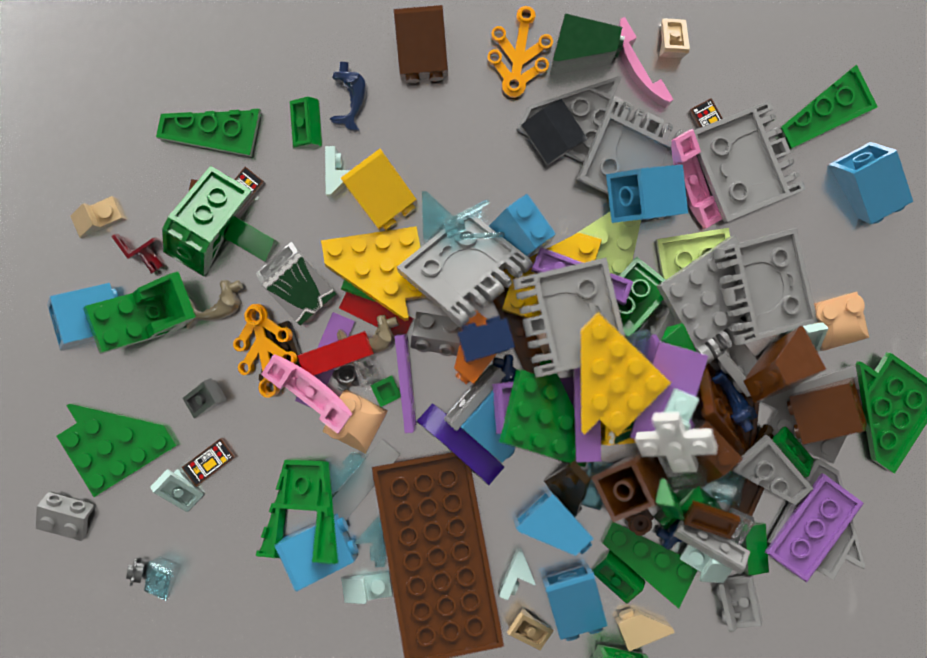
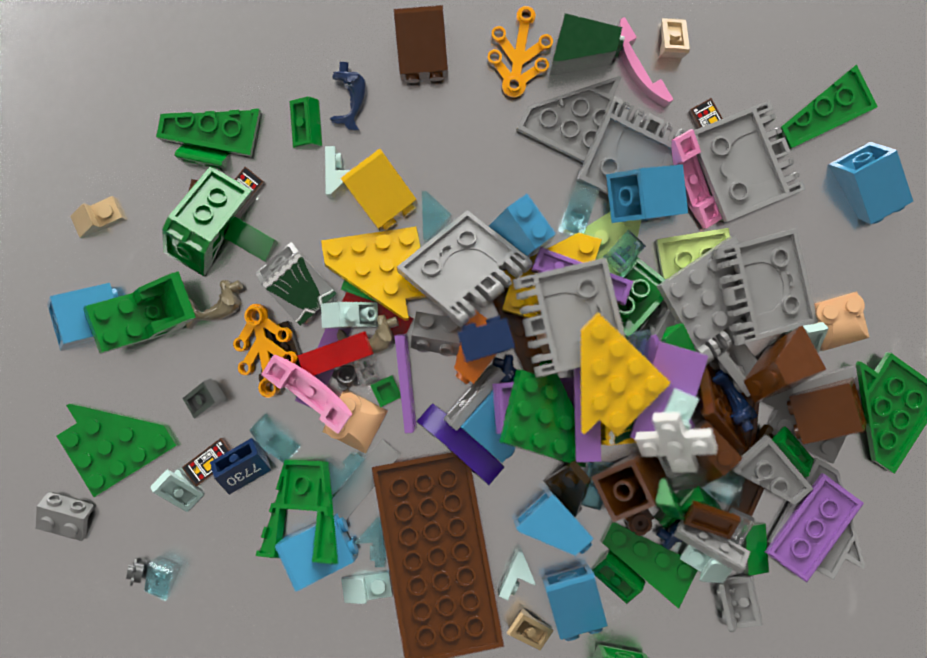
(144, 252): dark red bracket -> none
(202, 156): none -> green slope
(240, 466): none -> dark blue brick
(274, 438): none -> clear light blue slope
(349, 314): none -> light aqua slope
(455, 224): clear light blue plant -> none
(554, 131): black slope -> none
(579, 207): none -> clear light blue slope
(624, 251): none -> clear light blue slope
(641, 628): tan slope -> none

